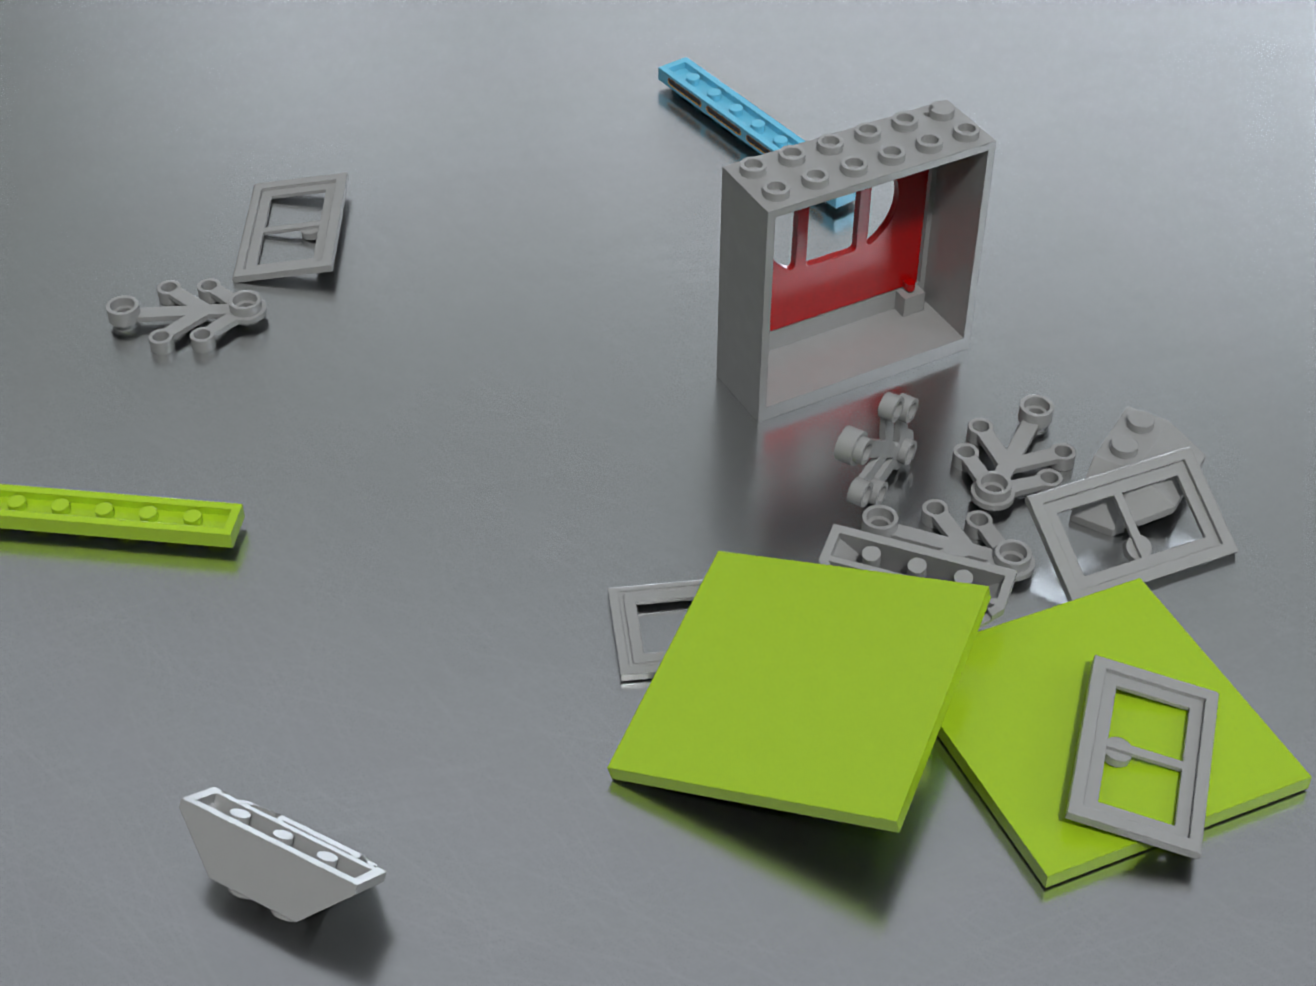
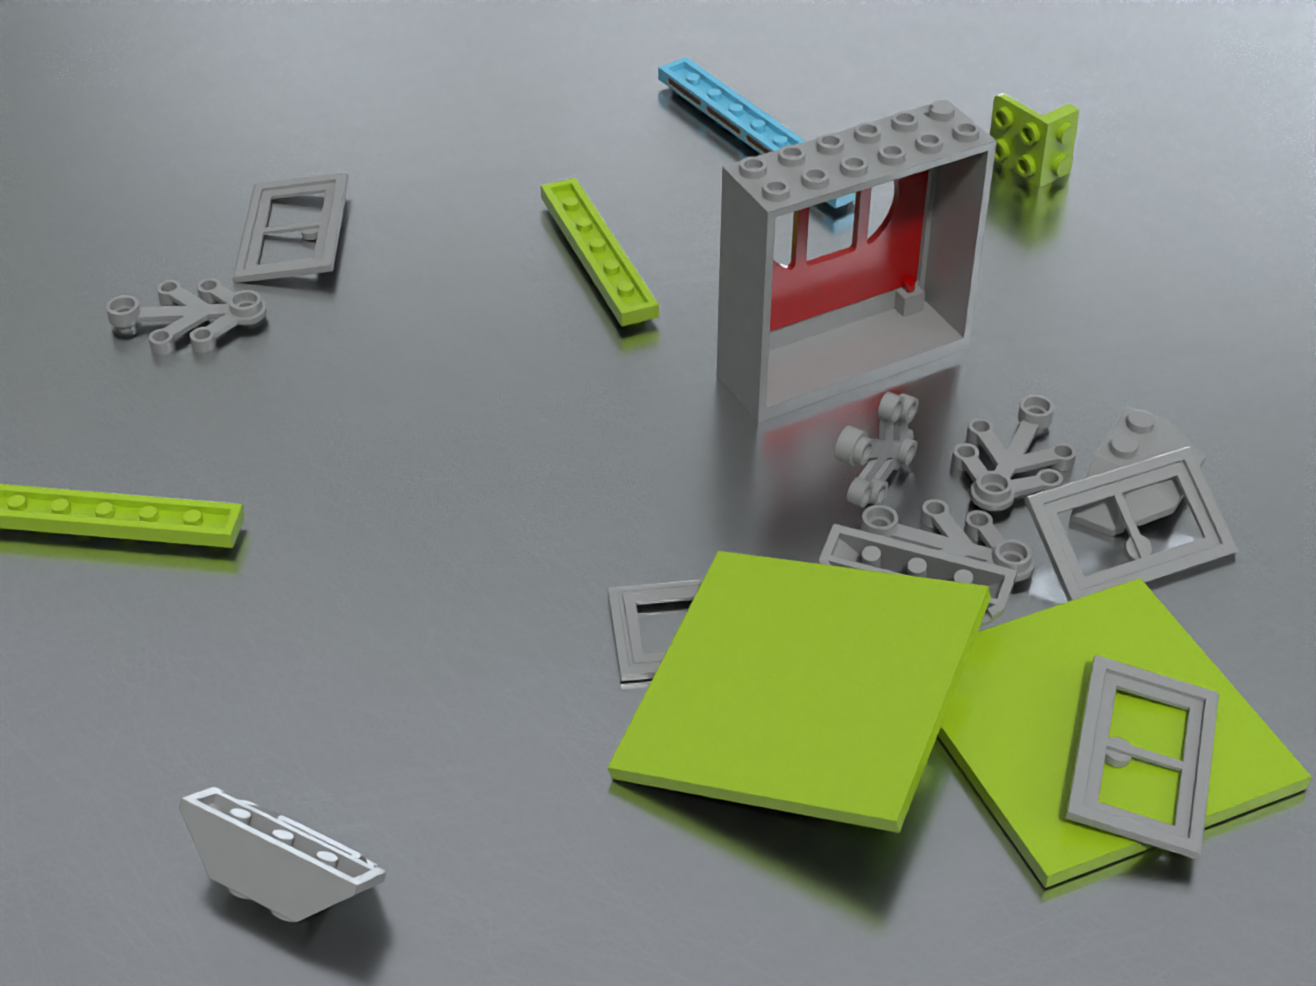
(599, 252): none -> lime plate
(1033, 143): none -> lime bracket

